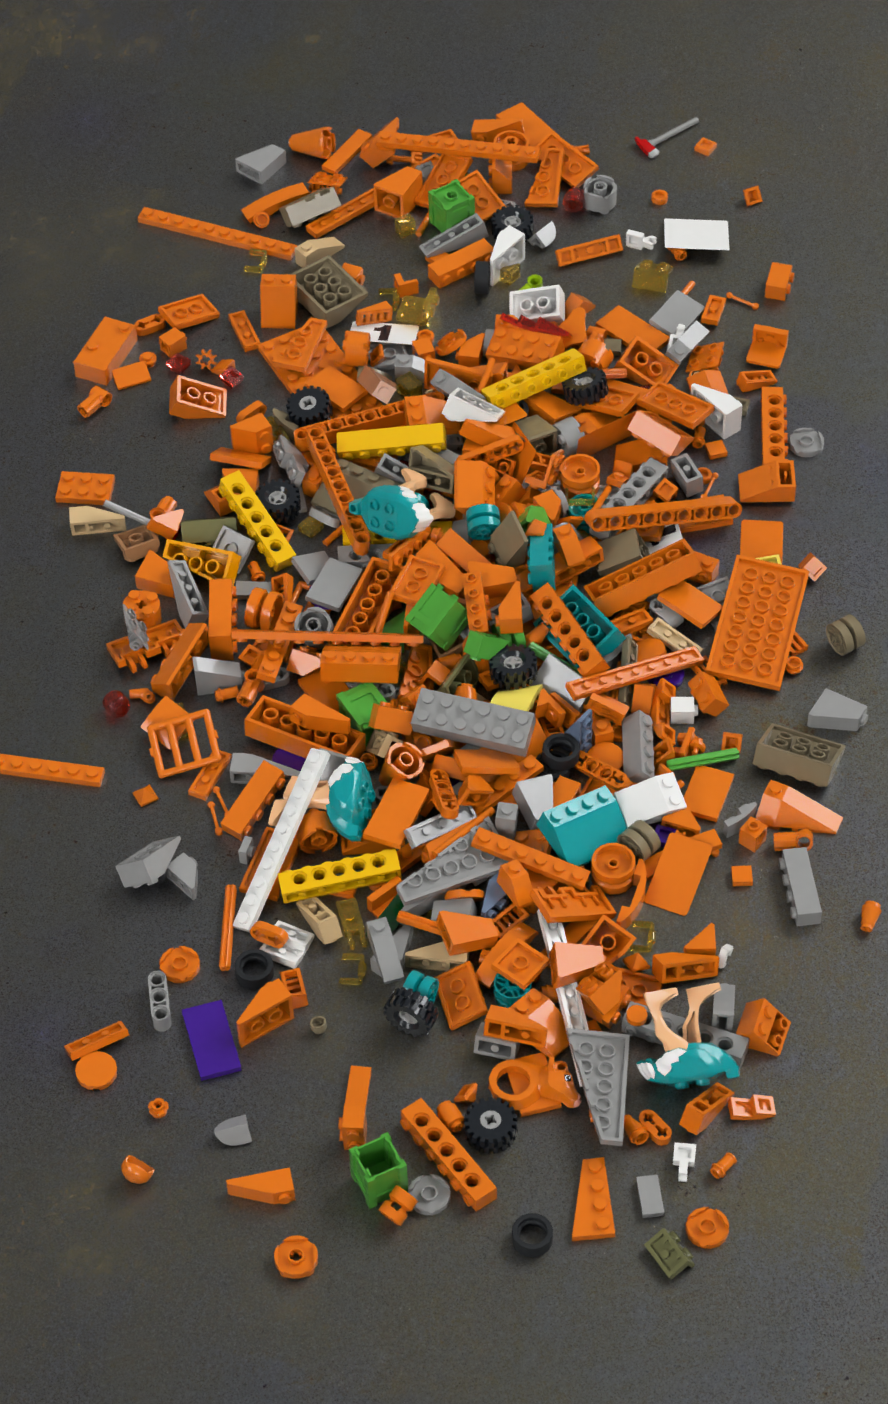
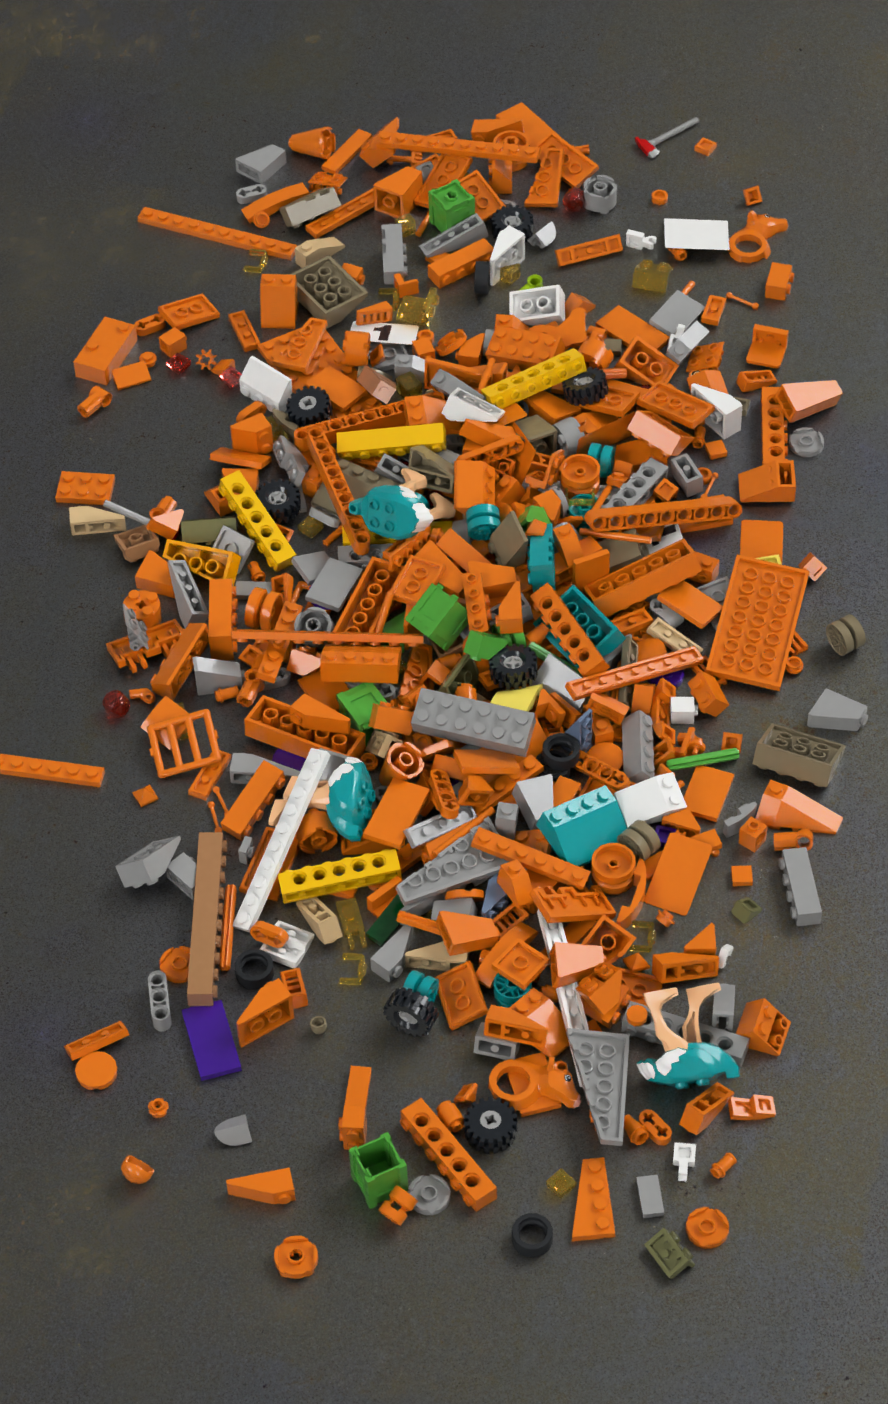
(196, 399): orange slope -> none
(206, 921): none -> medium nougat brick
(250, 193): none -> light grey beam
(265, 384): none -> white slope
(384, 950): light grey slope -> none
(393, 252): none -> light grey wedge
(540, 326): clear red slope -> none
(561, 1183): none -> clear yellow plate
(590, 568): none -> orange tile
(604, 457): none -> teal wheel
(616, 536): none -> orange bar
(665, 918): none -> orange plate
(746, 909): none -> olive slope
(758, 230): none -> orange animal
(807, 398): none -> slope
(870, 915): orange cone -> none

